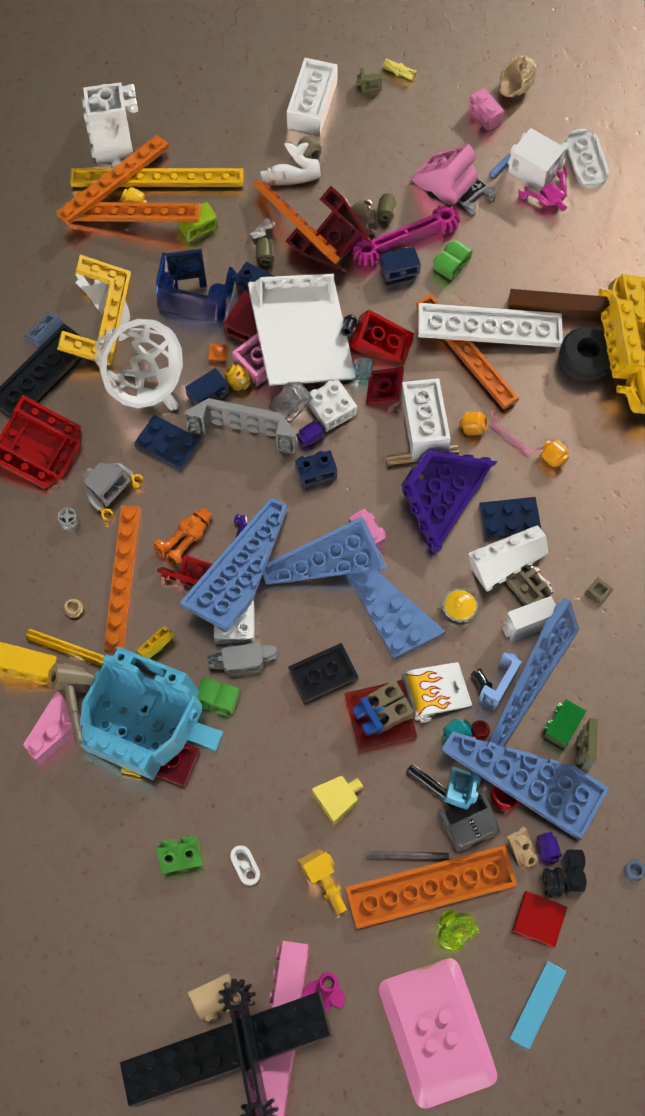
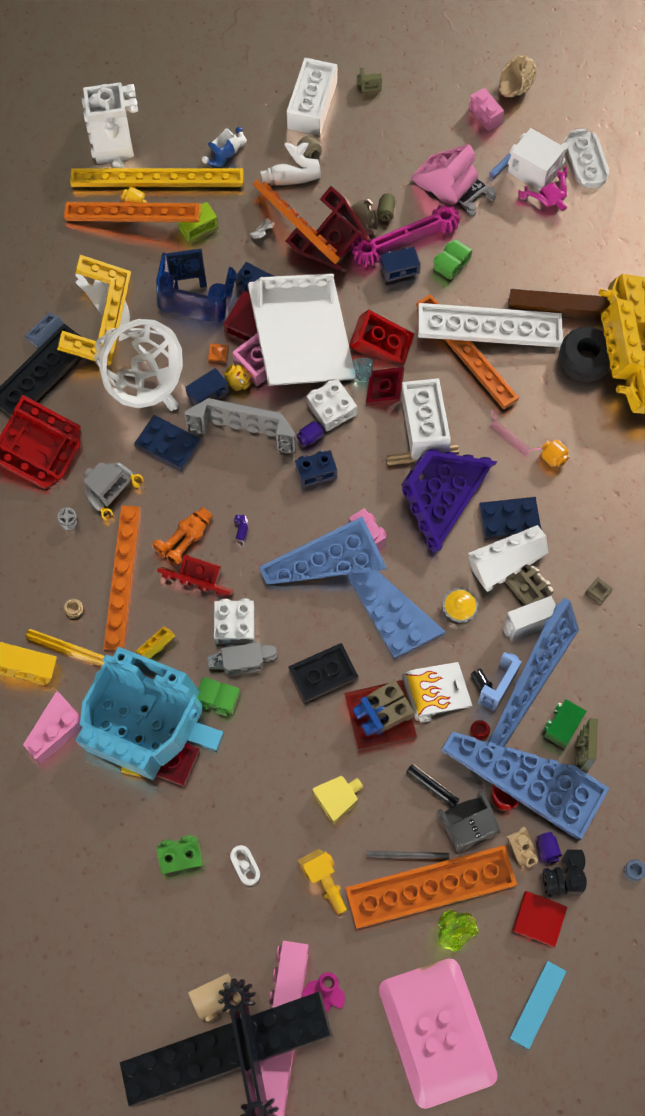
(71, 680): dark tan piece -> none
(112, 180): orange plate -> none
(225, 147): none -> piece
(234, 577): medium blue wing -> none
(264, 251): olive brick -> none
(291, 400): clear brick -> none
(350, 322): black pin -> none
(399, 69): light yellow pin -> none
(458, 726): teal head -> none
(462, 788): medium azure bracket -> none
(473, 423): light orange head -> none

